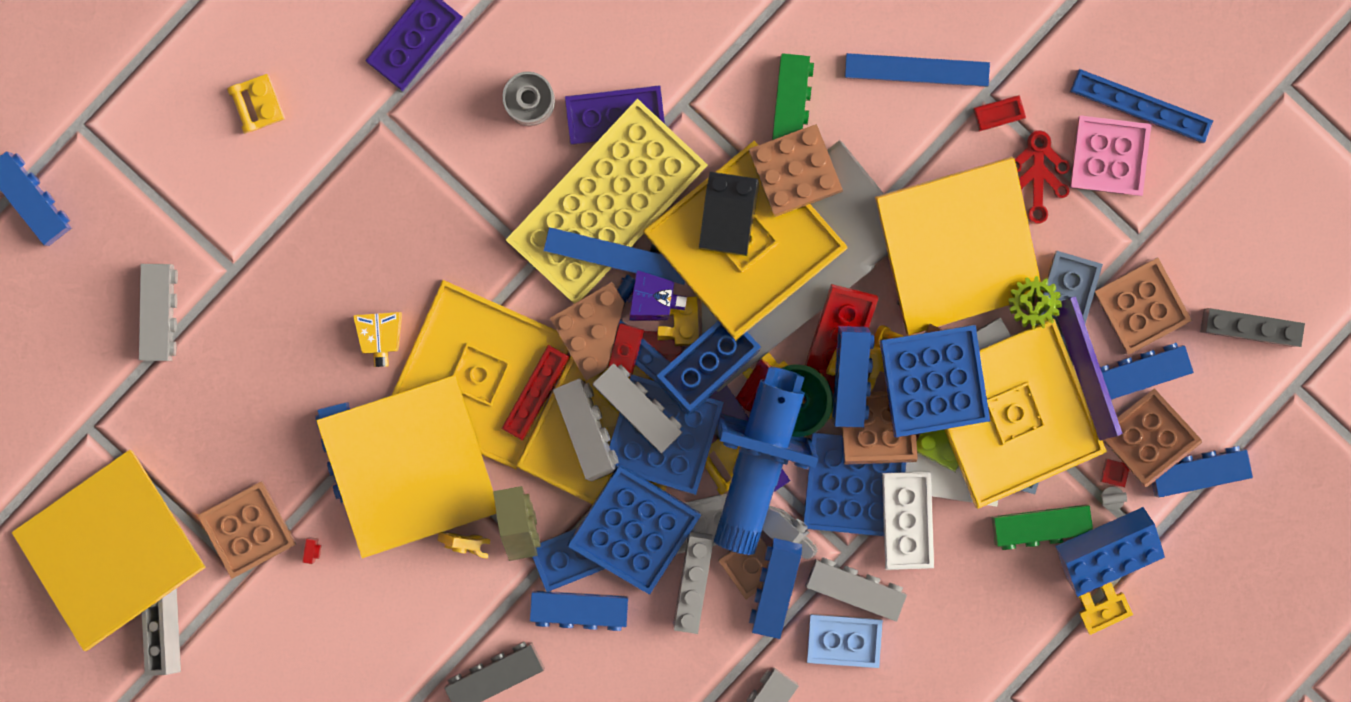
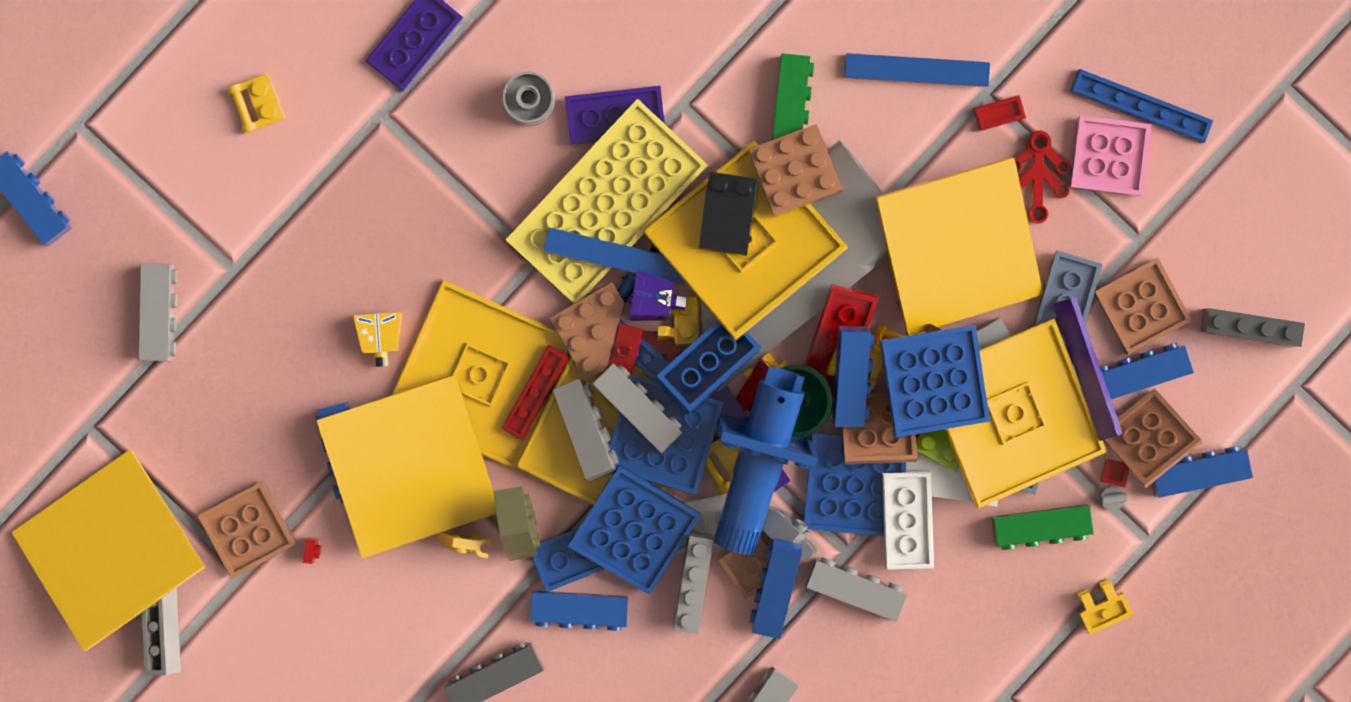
(844, 641): light blue plate -> none
(1044, 304): lime gear -> none
(1110, 551): blue brick -> none

